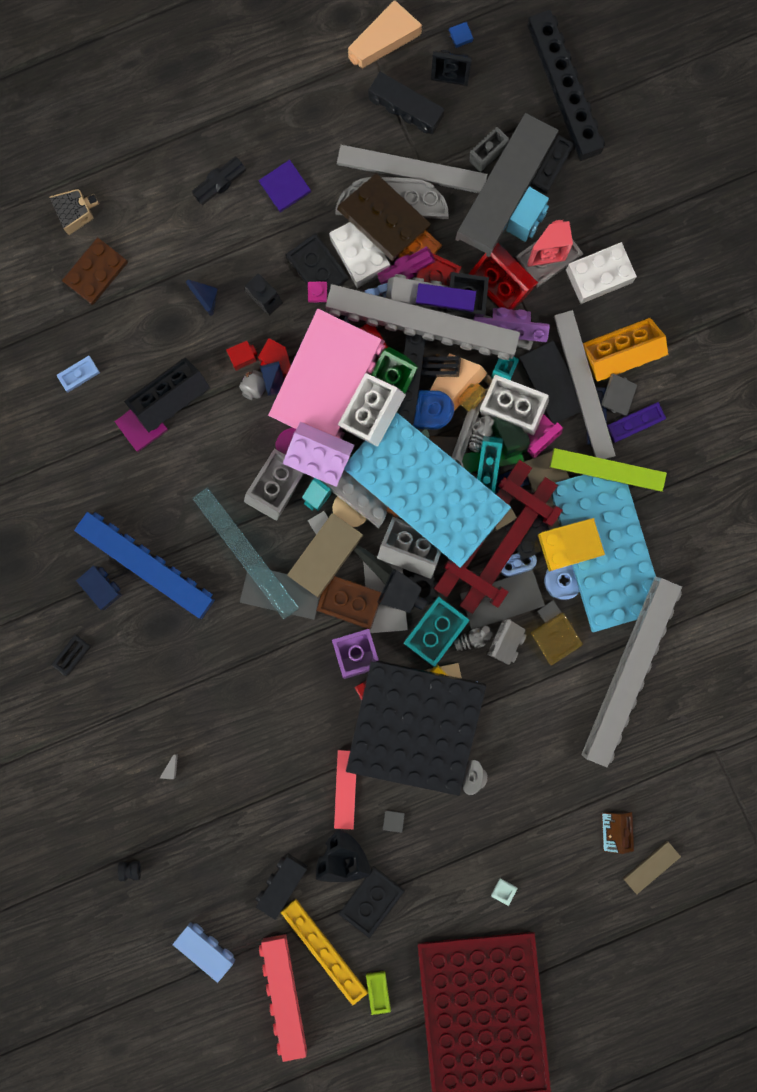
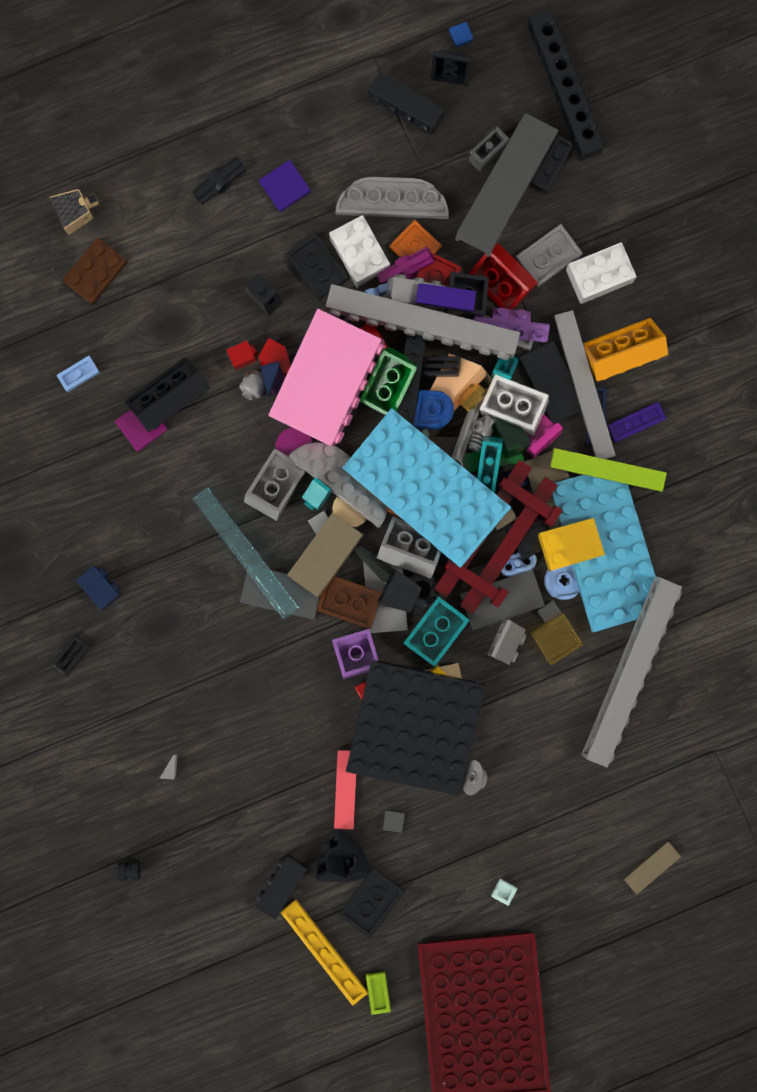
(145, 565): blue brick -> none
(204, 951): light blue brick -> none
(205, 295): dark blue slope -> none
(284, 998): coral brick -> none
(317, 291): dark pink plate -> none
(318, 454): lavender brick -> none
(371, 409): white brick -> none
(384, 216): dark brown plate -> none
(388, 32): light nougat slope -> none
(411, 168): light grey tile -> none
(476, 638): light grey piece -> none
(529, 211): medium azure brick -> none
(552, 245): coral slope -> none
(617, 832): reddish brown panel -> none
(619, 394): dark grey piece -> none

